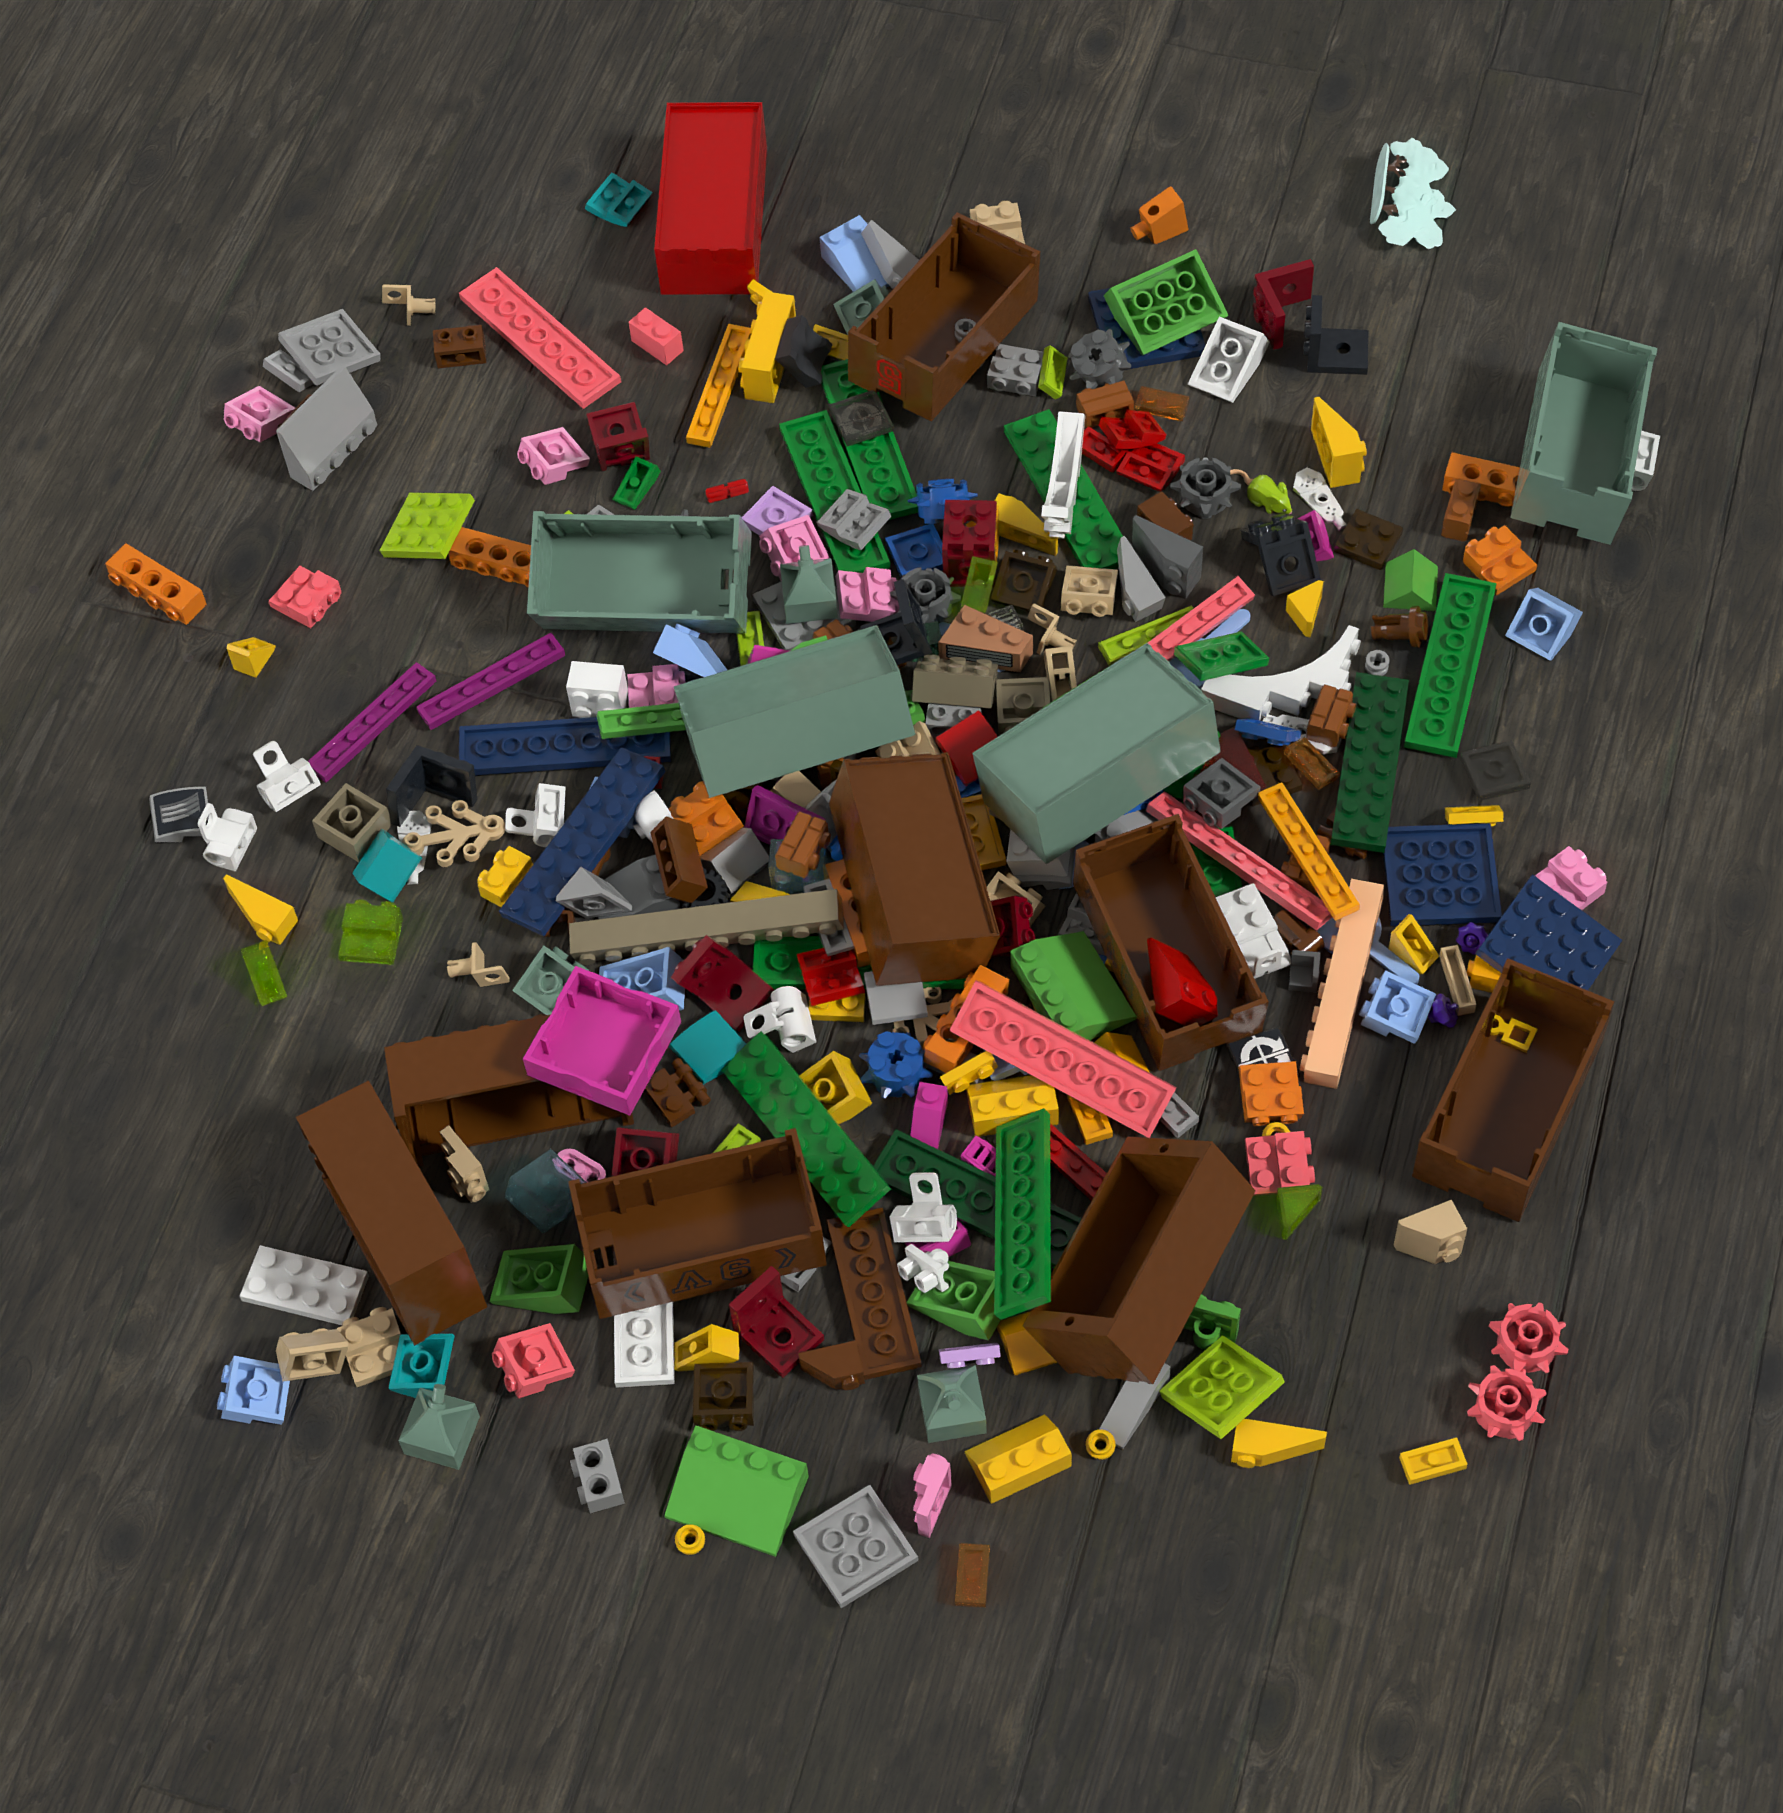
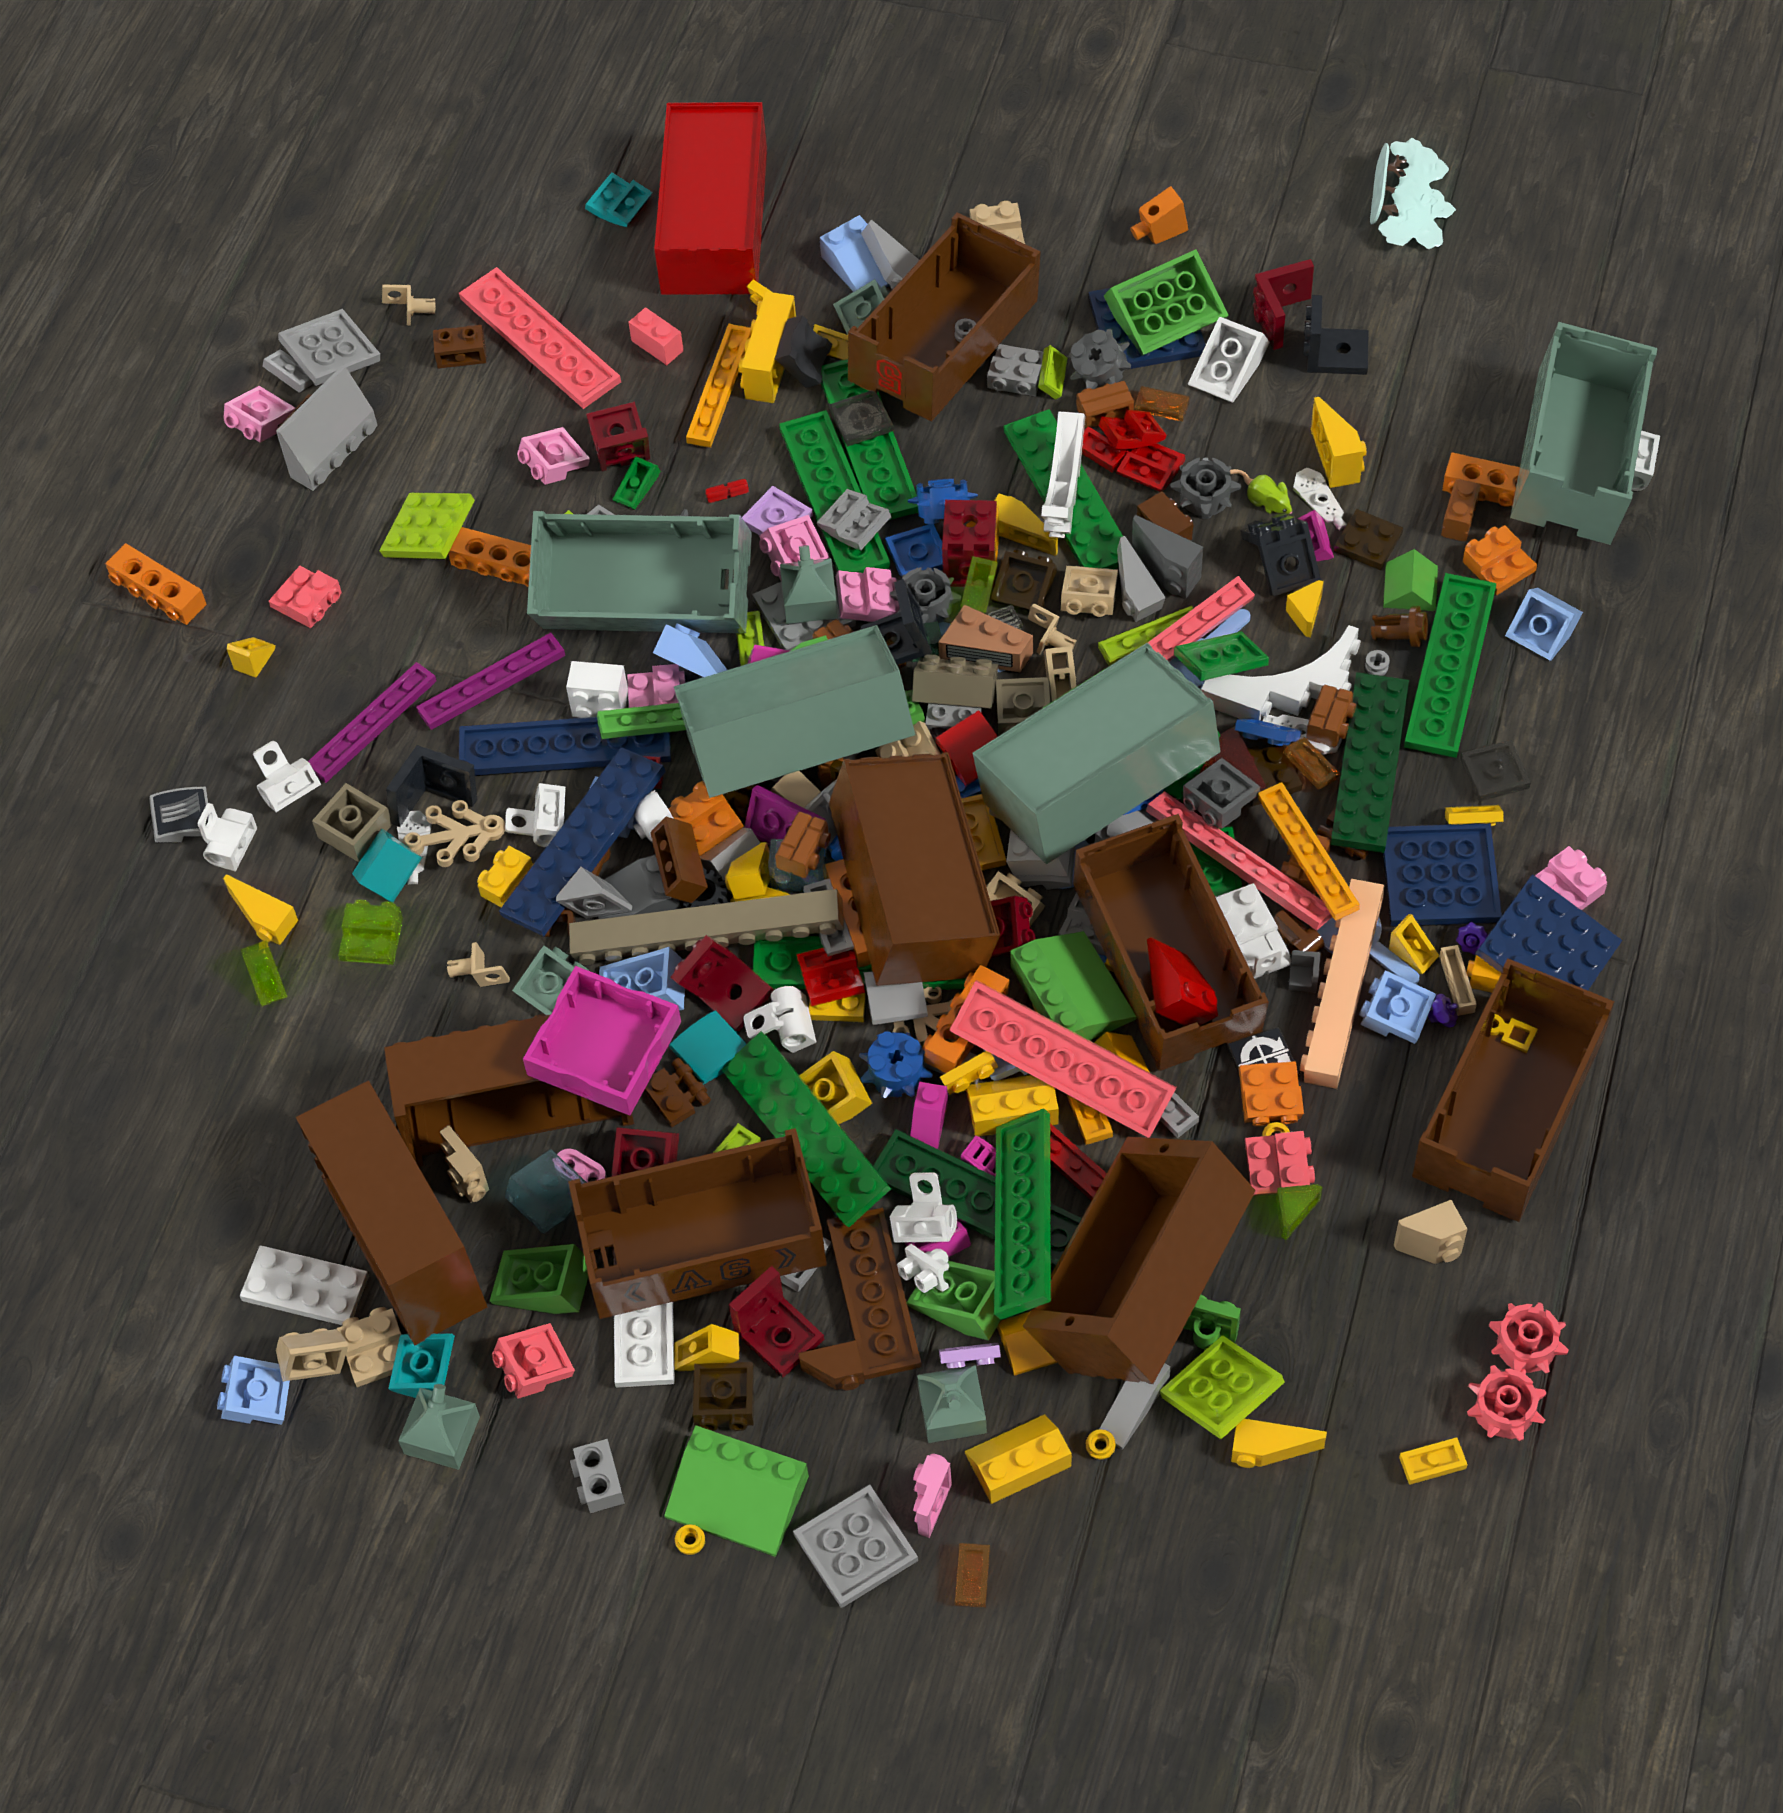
(749, 873): none -> yellow slope

